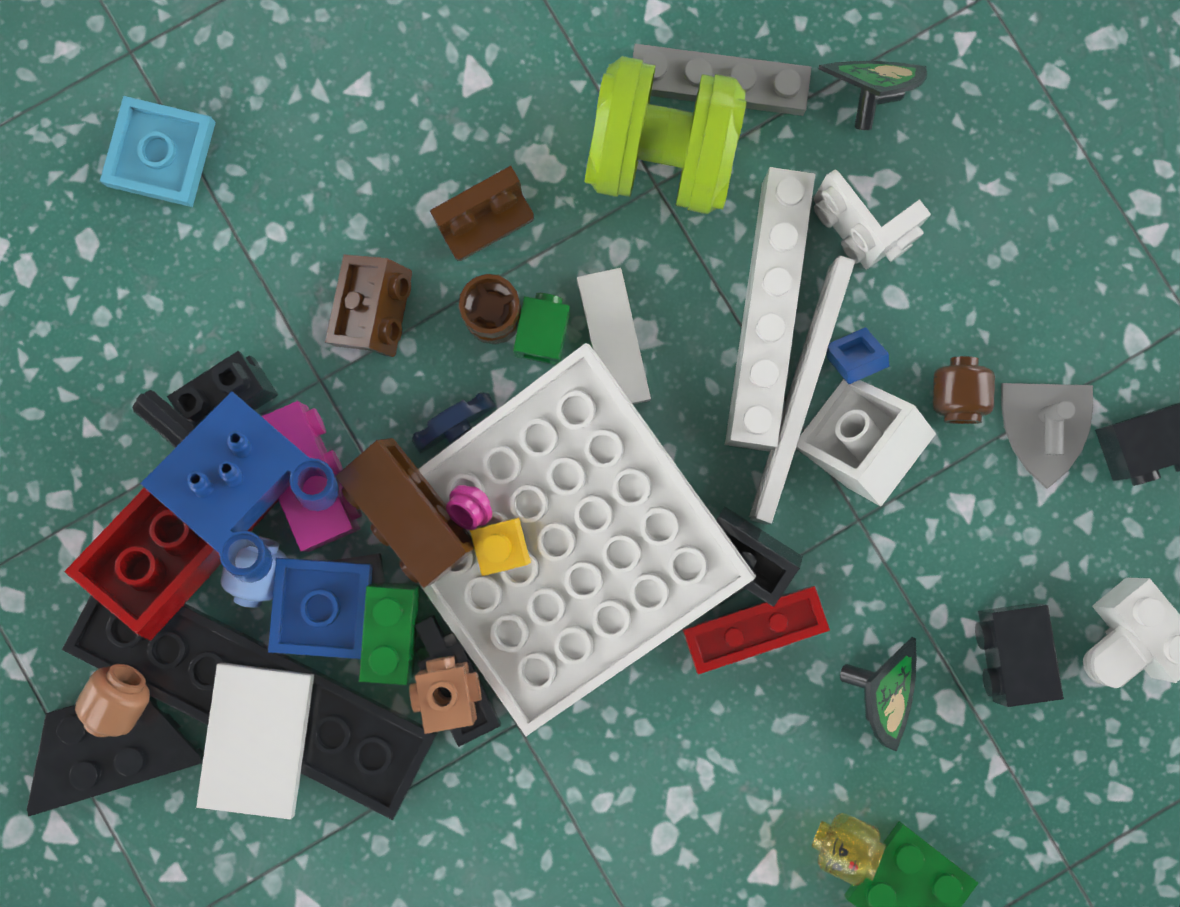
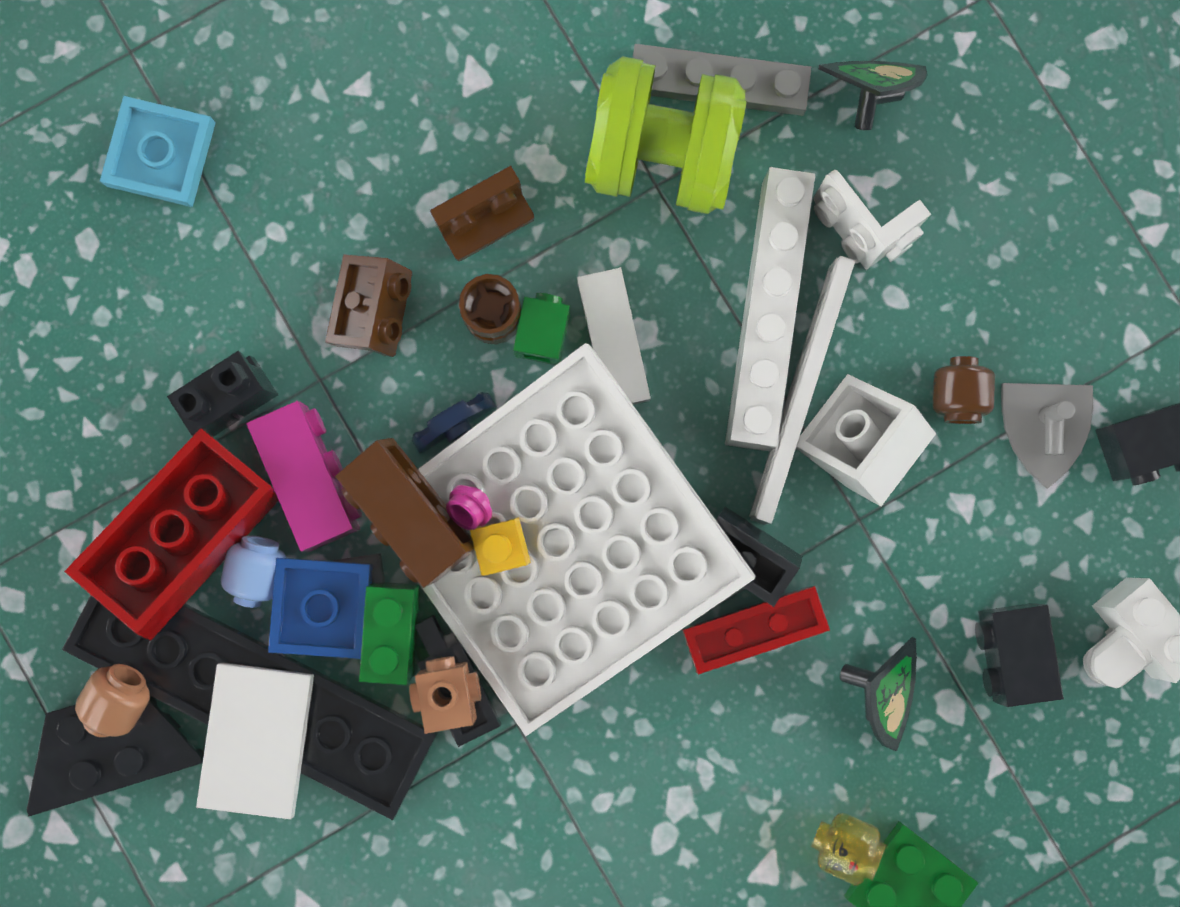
(228, 475): blue piece -> none
(857, 355): blue plate -> none

